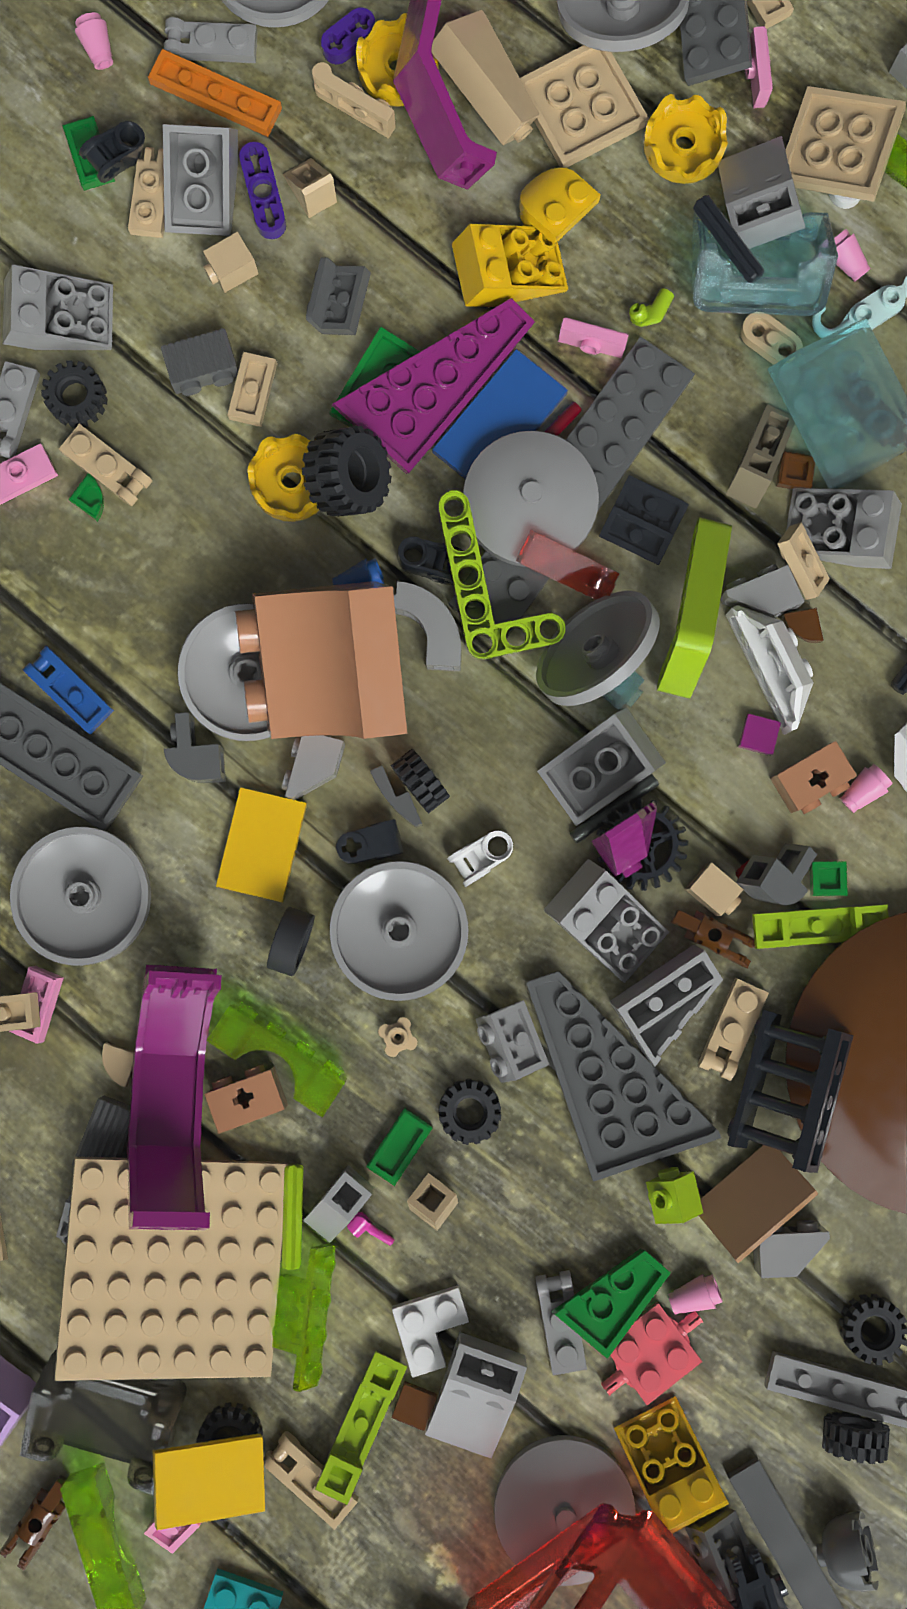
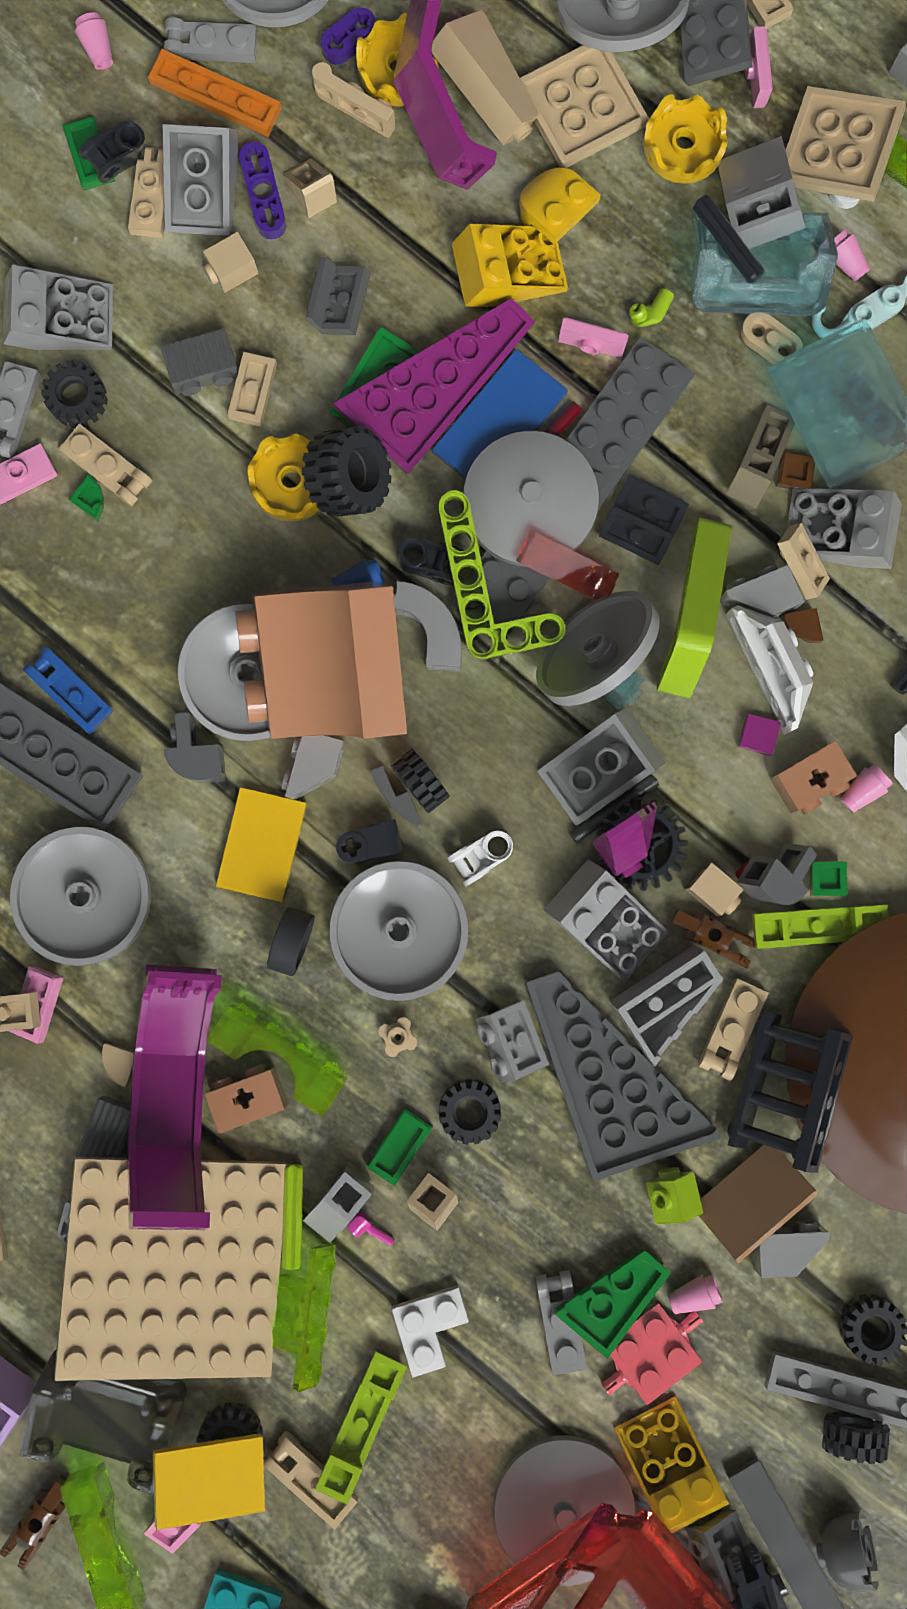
(414, 1406): reddish brown tile -> none
(477, 1395): light grey slope -> none

